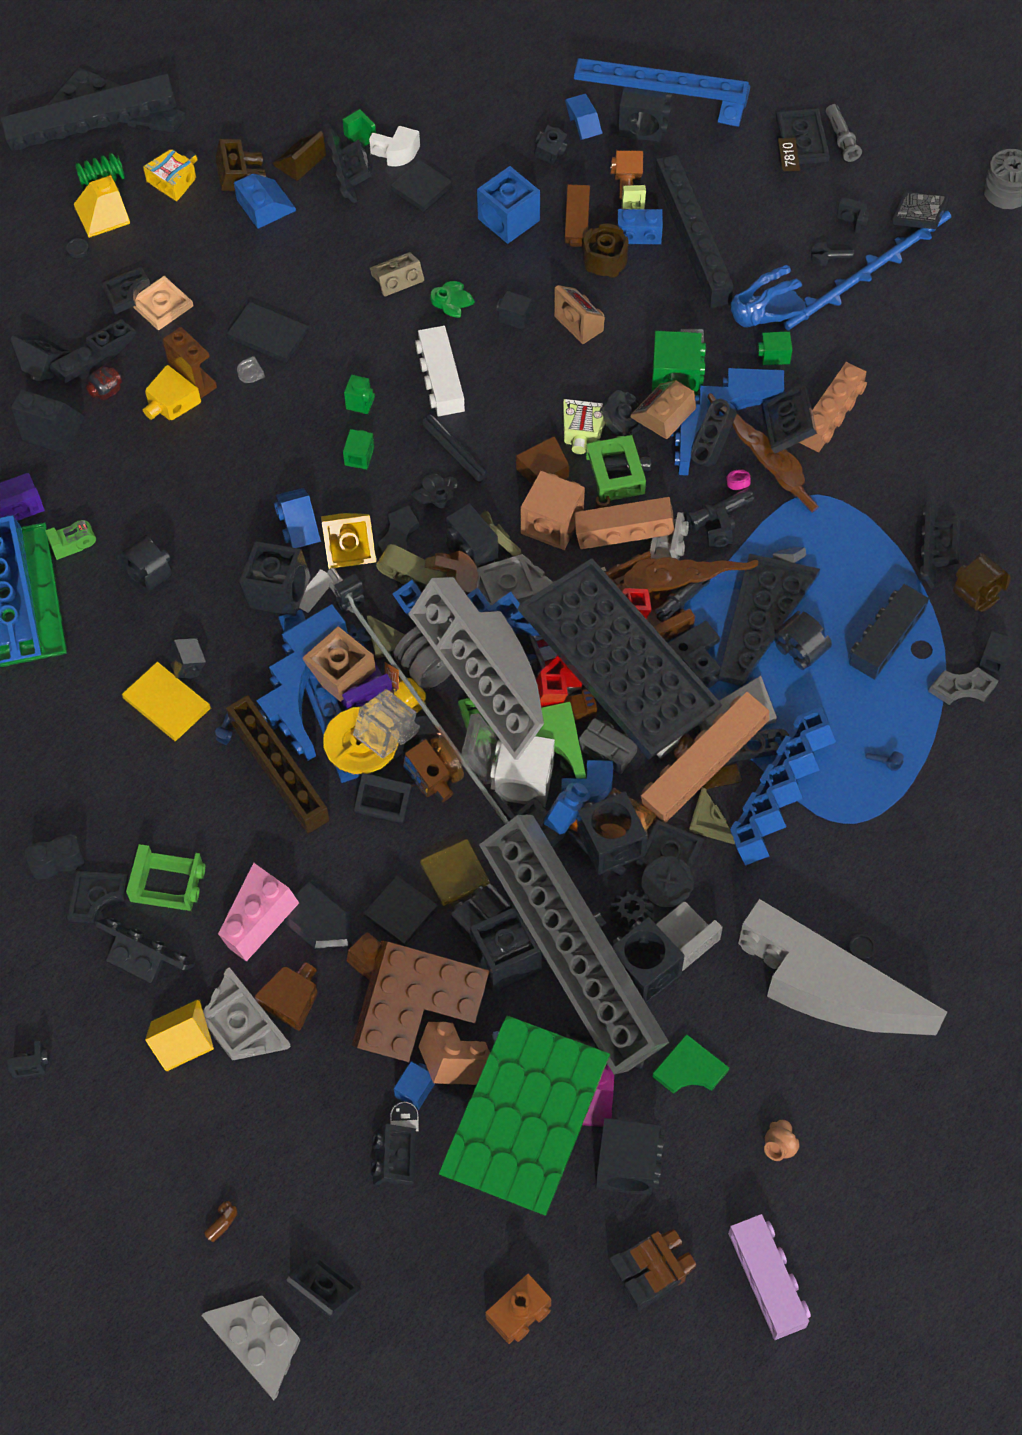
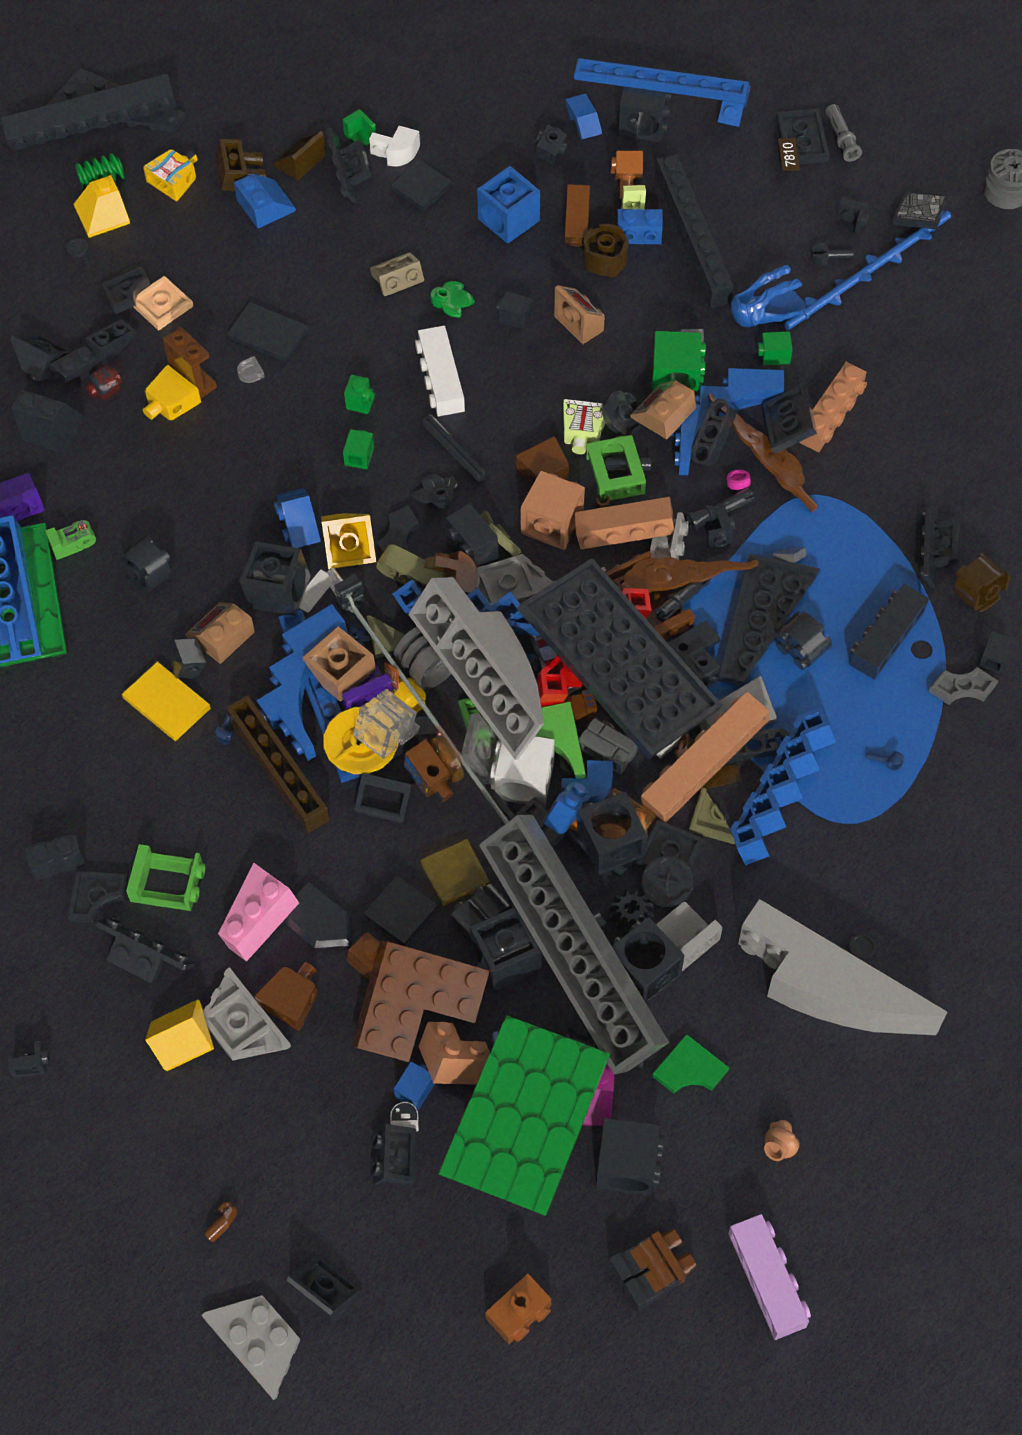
(222, 630): none -> medium nougat slope

